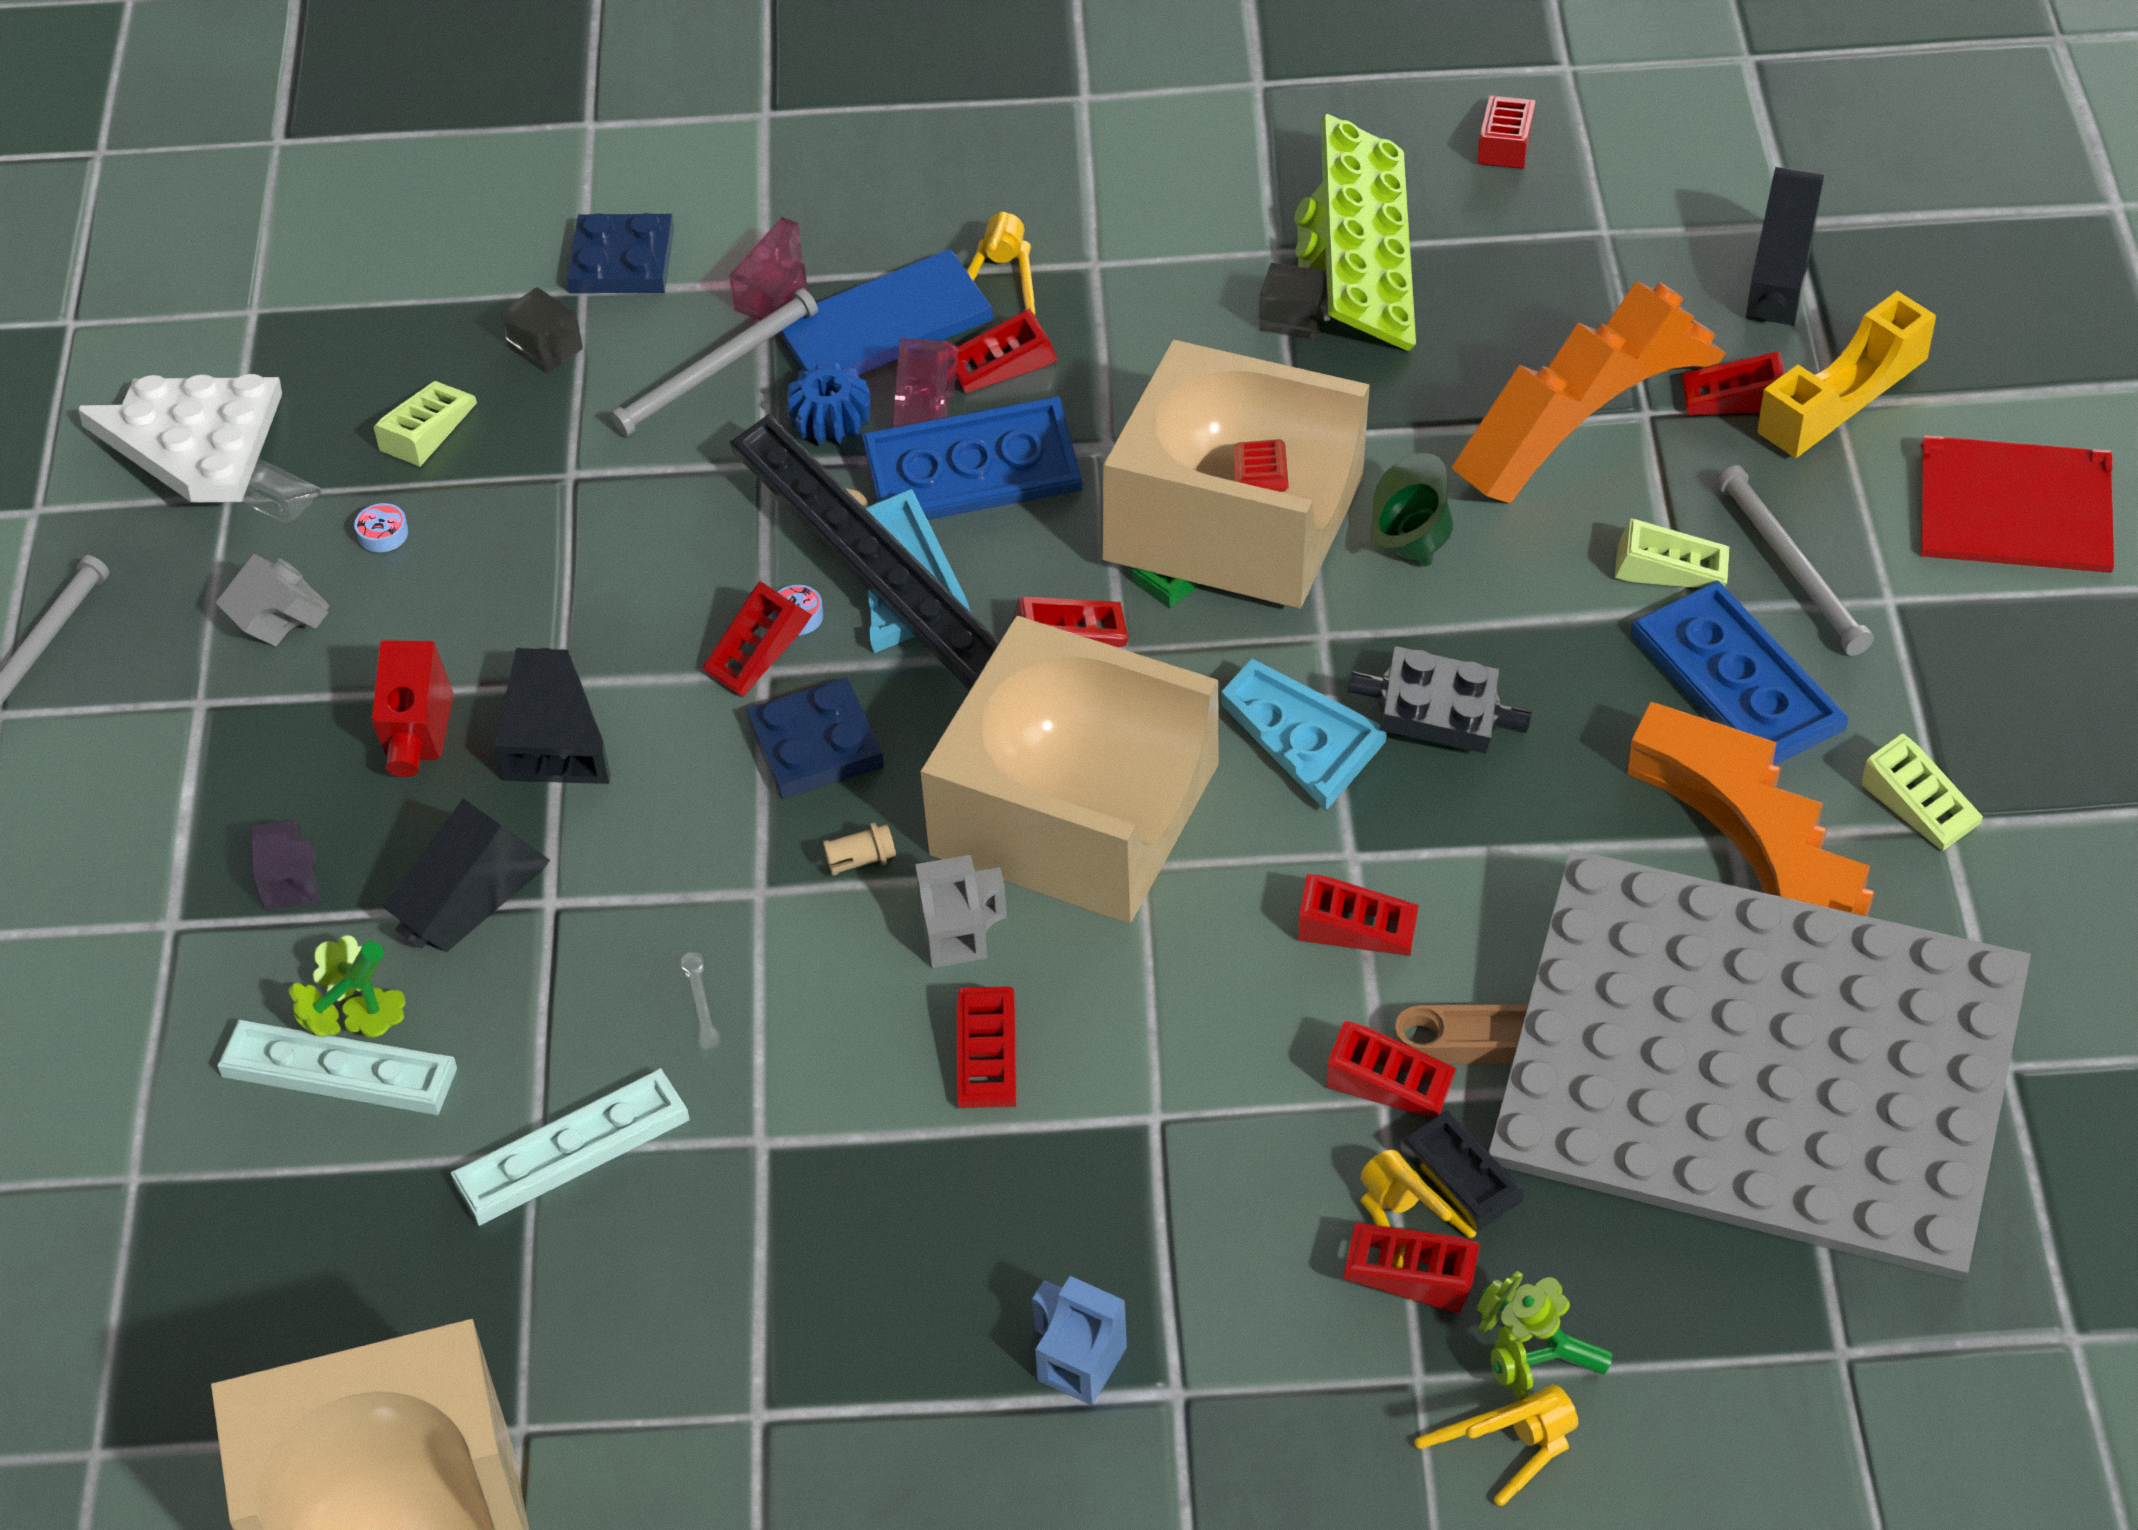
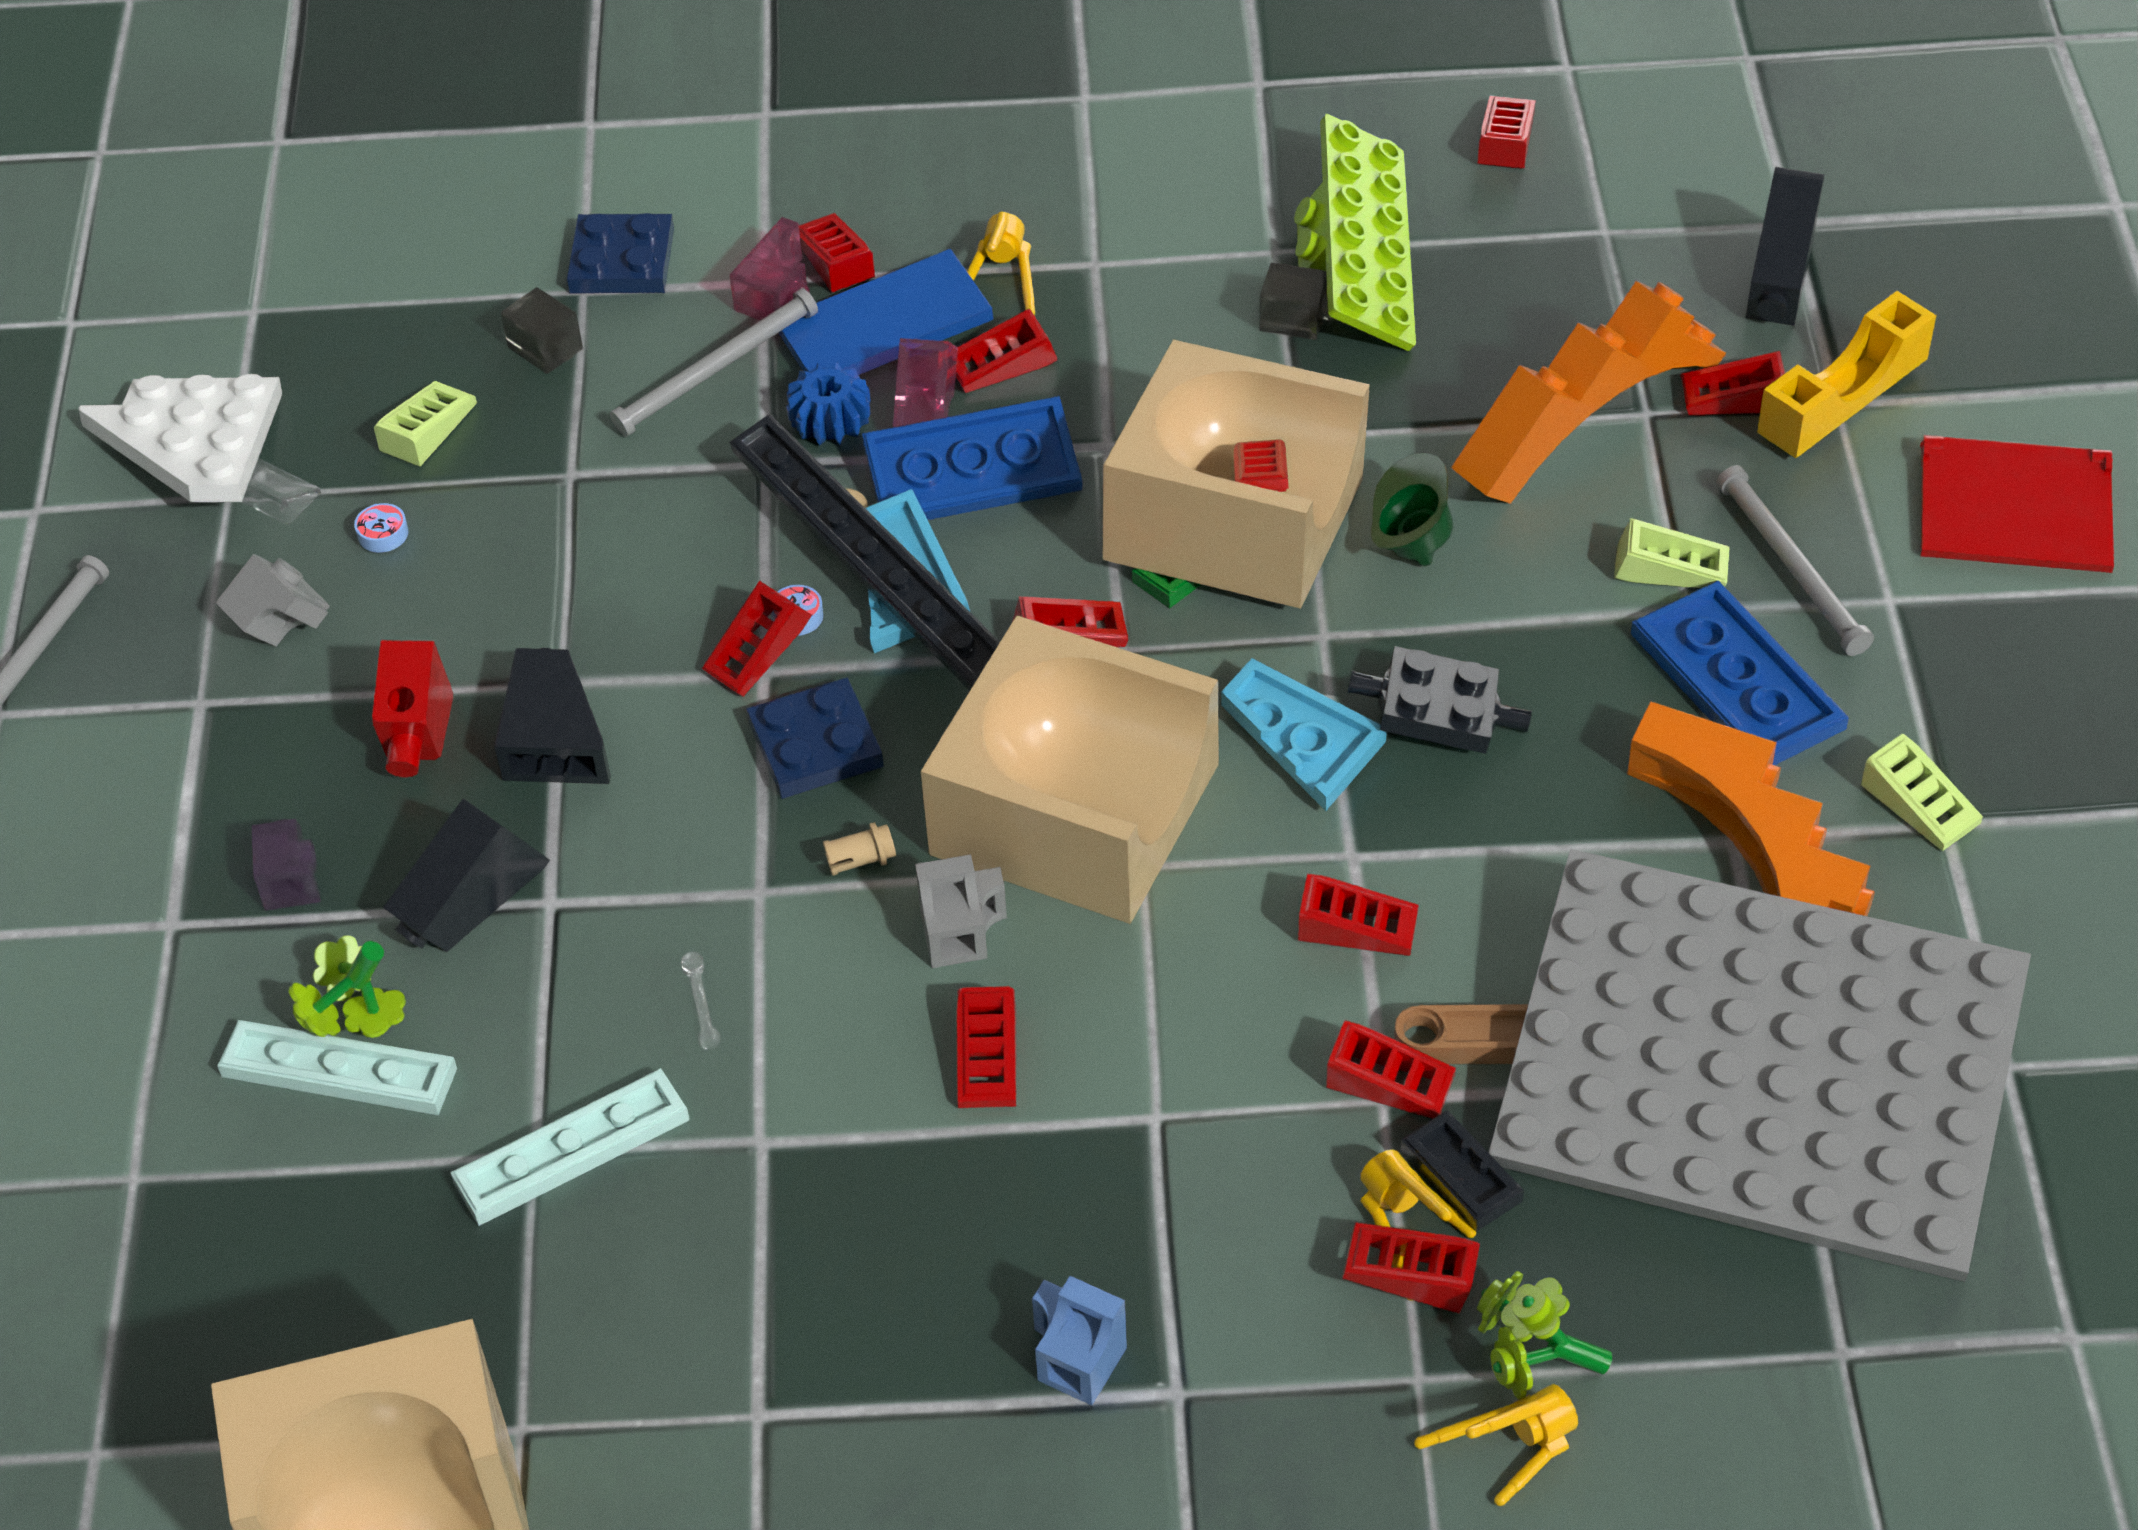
(836, 252): none -> red slope

